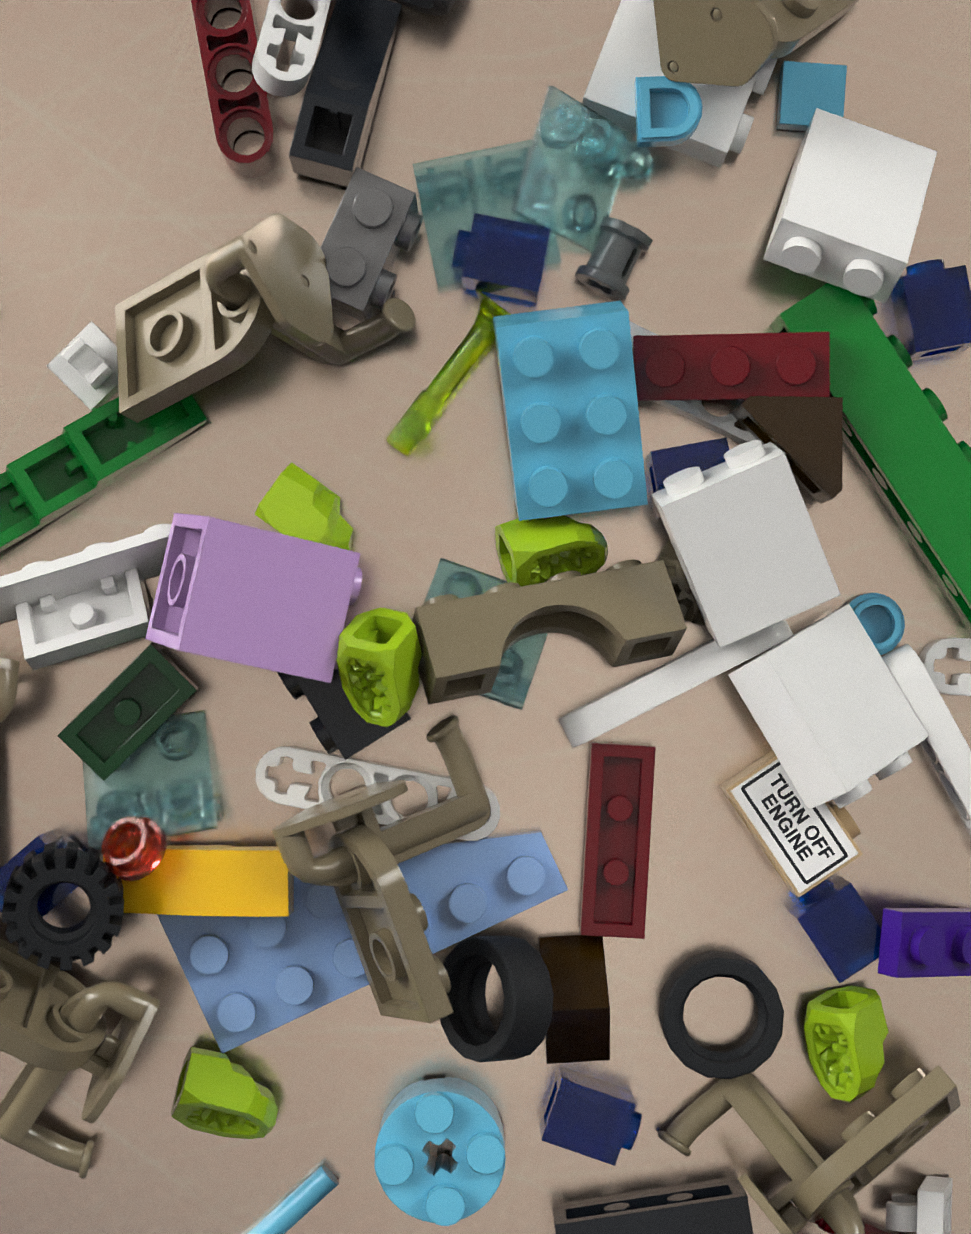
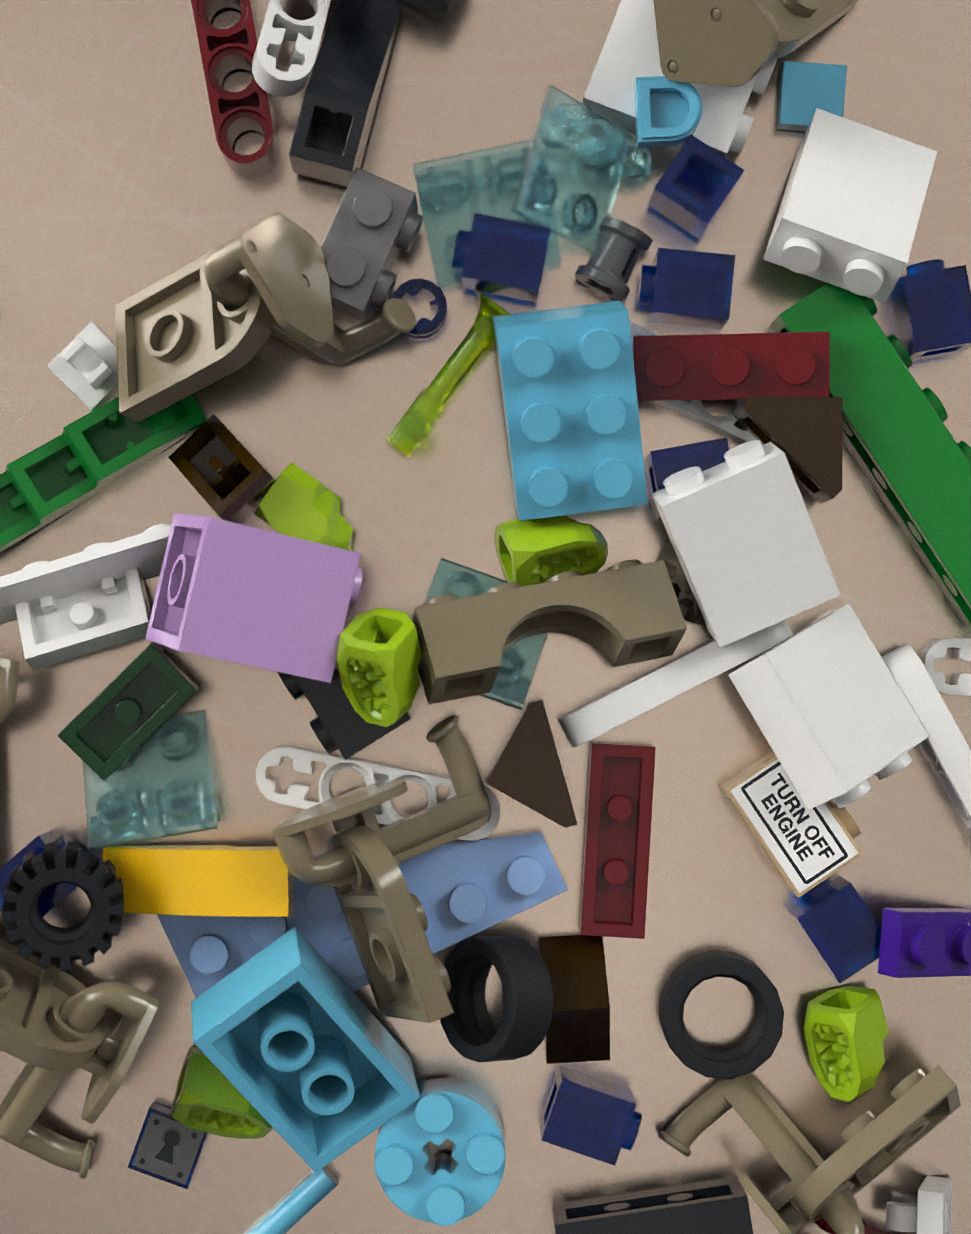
(134, 847): clear red plate -> none
(167, 1148): none -> tile
(223, 471): none -> dark brown slope
(303, 1050): none -> medium azure brick
(413, 290): none -> clear blue bush
(531, 768): none -> dark brown slope
(688, 288): none -> clear blue brick
(695, 186): none -> clear blue brick
(880, 619): medium azure plate -> none

